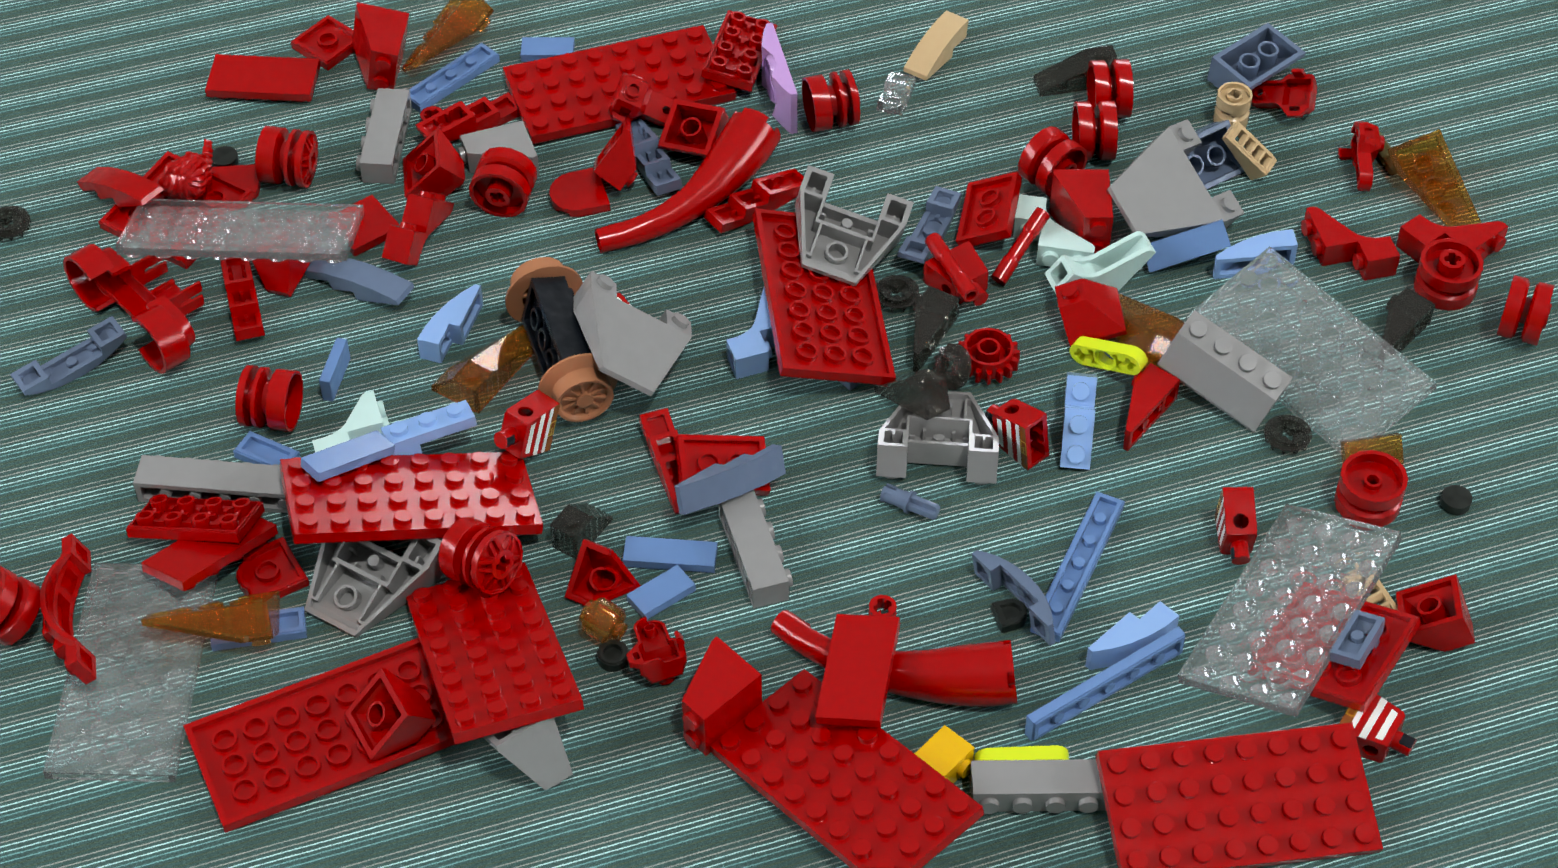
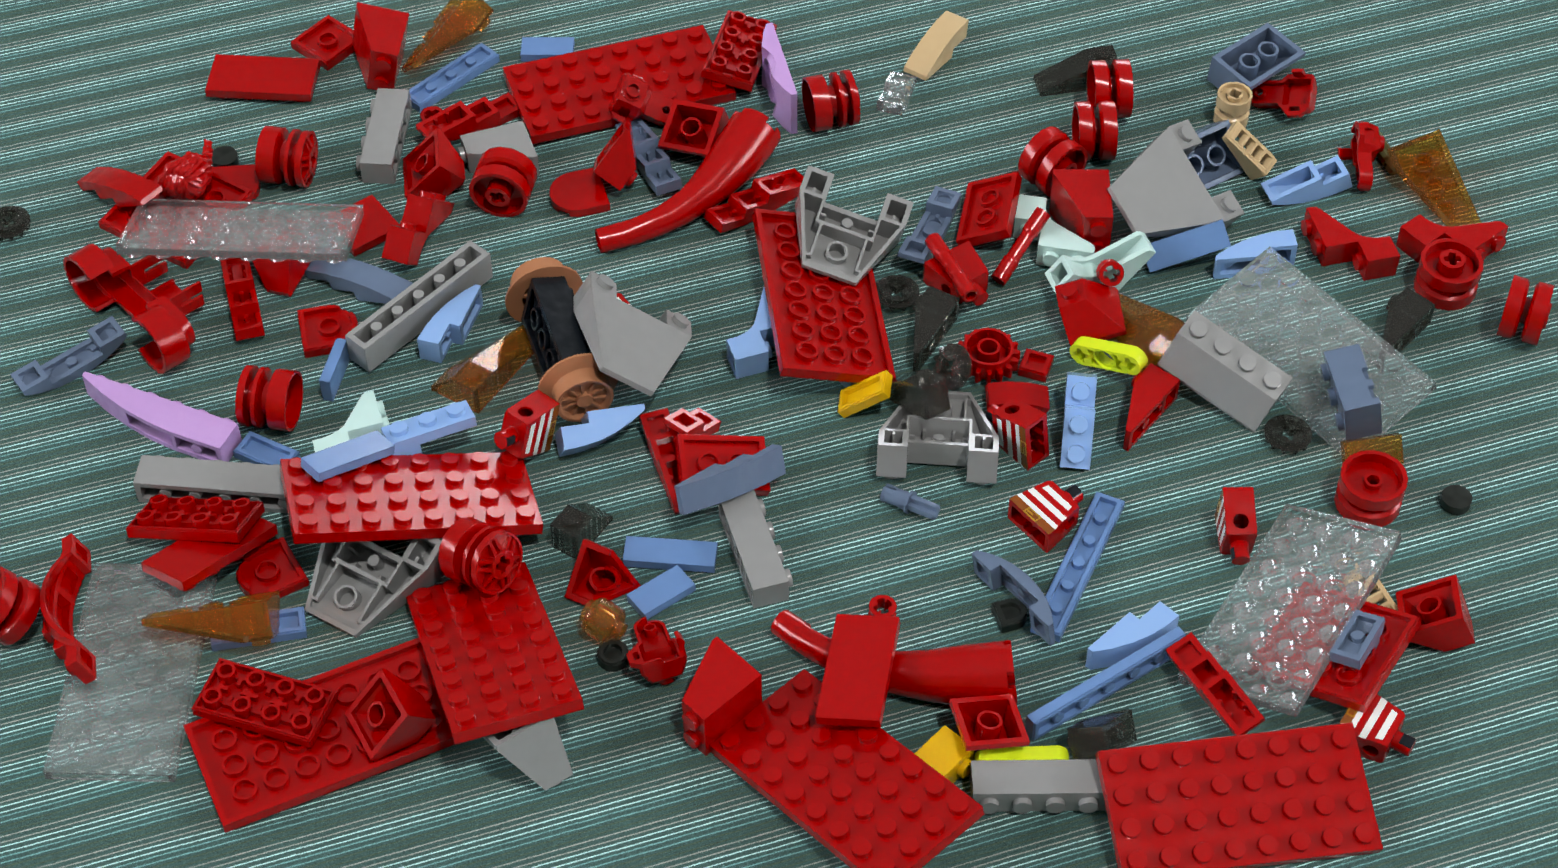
(166, 421): none -> lavender slope
(265, 703): none -> red tile
(322, 326): none -> red tile
(415, 306): none -> light grey brick
(595, 428): none -> light blue slope
(694, 422): none -> red slope
(865, 394): none -> yellow tile
(989, 722): none -> red slope
(1029, 393): none -> red slope
(1035, 365): none -> red tile
(1046, 513): none -> torso
(1101, 733): none -> clear smoke slope
(1116, 266): none -> red bush
(1214, 685): none -> red slope
(1308, 182): none -> light blue slope
(1351, 392): none -> sand blue wedge

